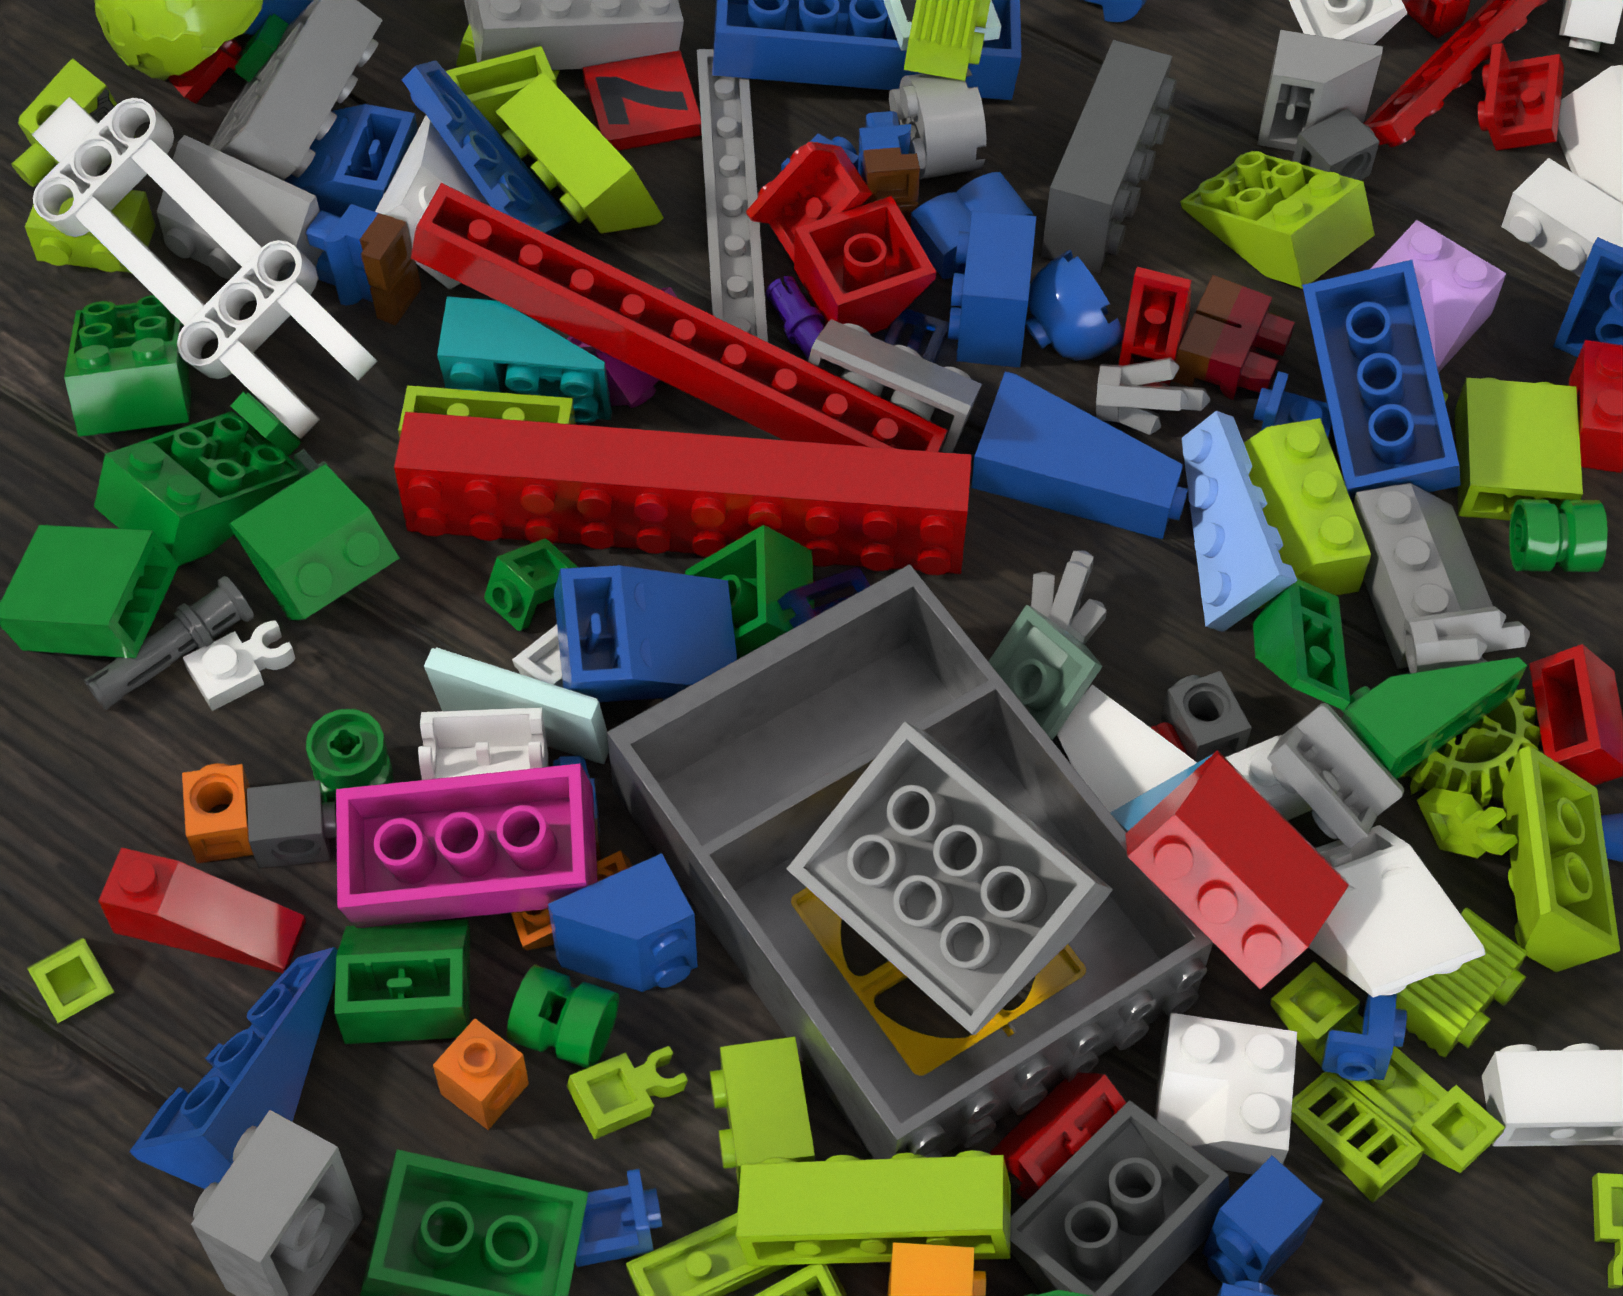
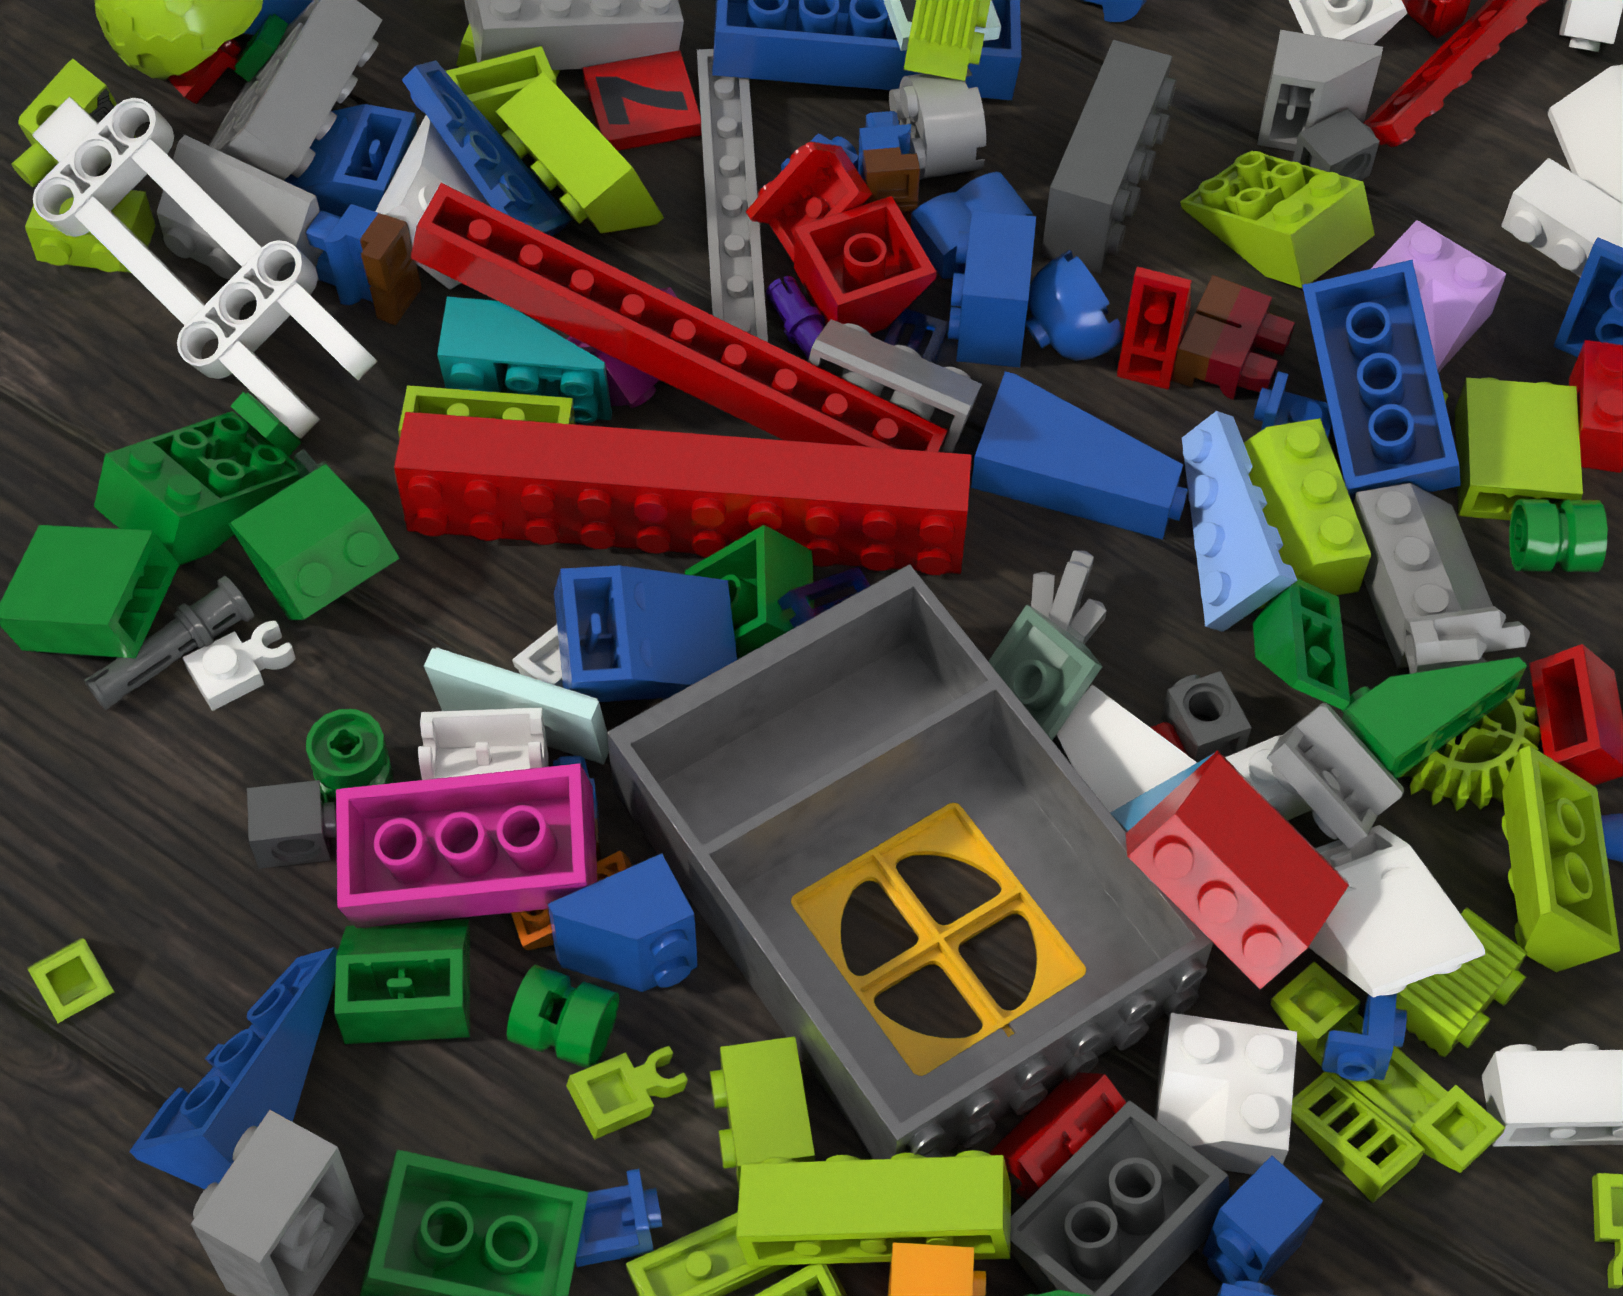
(126, 368): green slope -> none
(197, 912): red slope -> none
(222, 833): orange brick -> none
(481, 1074): orange brick -> none
(525, 580): green bracket -> none
(947, 878): light grey slope -> none
(1132, 389): light grey rock -> none
(1462, 824): lime plate -> none
(1521, 99): red bracket -> none

